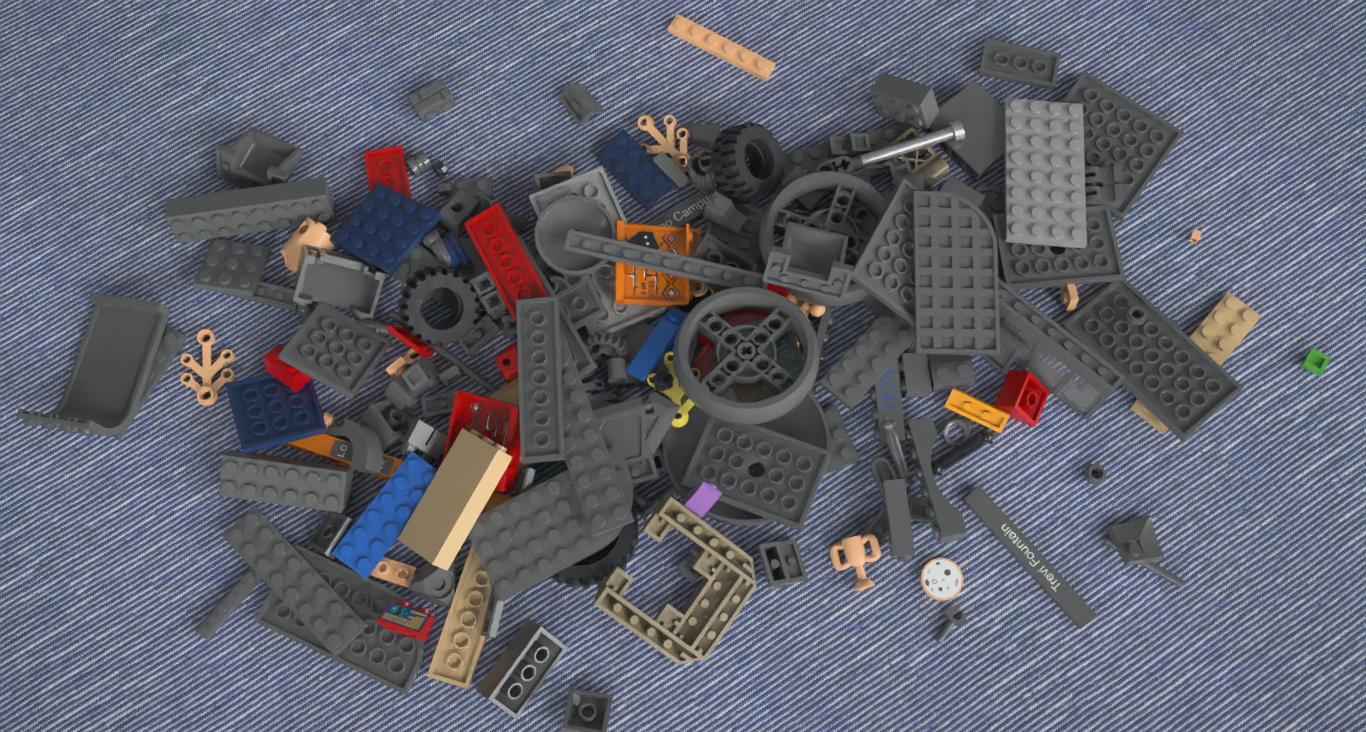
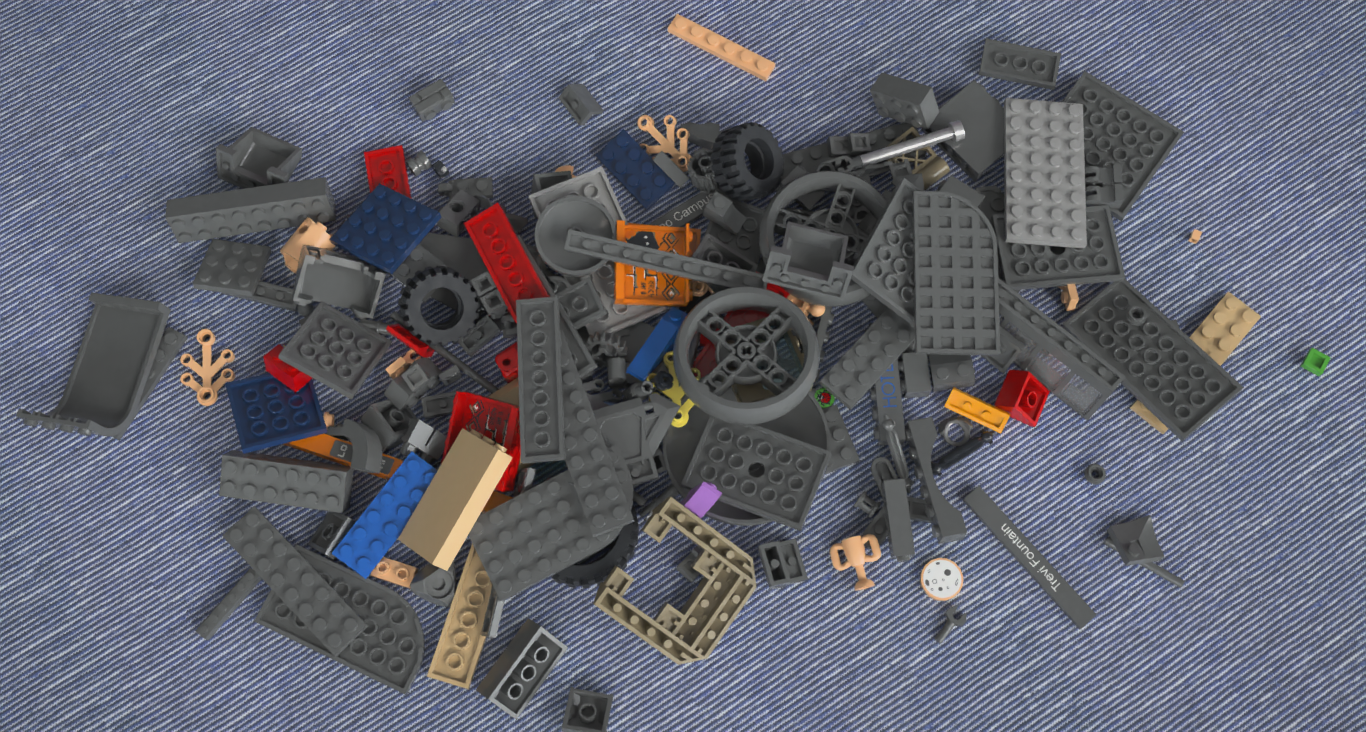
(406, 620): slope -> none
(447, 249): piece -> none
(638, 390): none -> dark grey hinge
(824, 398): none -> tile
(864, 498): none -> dark grey bush

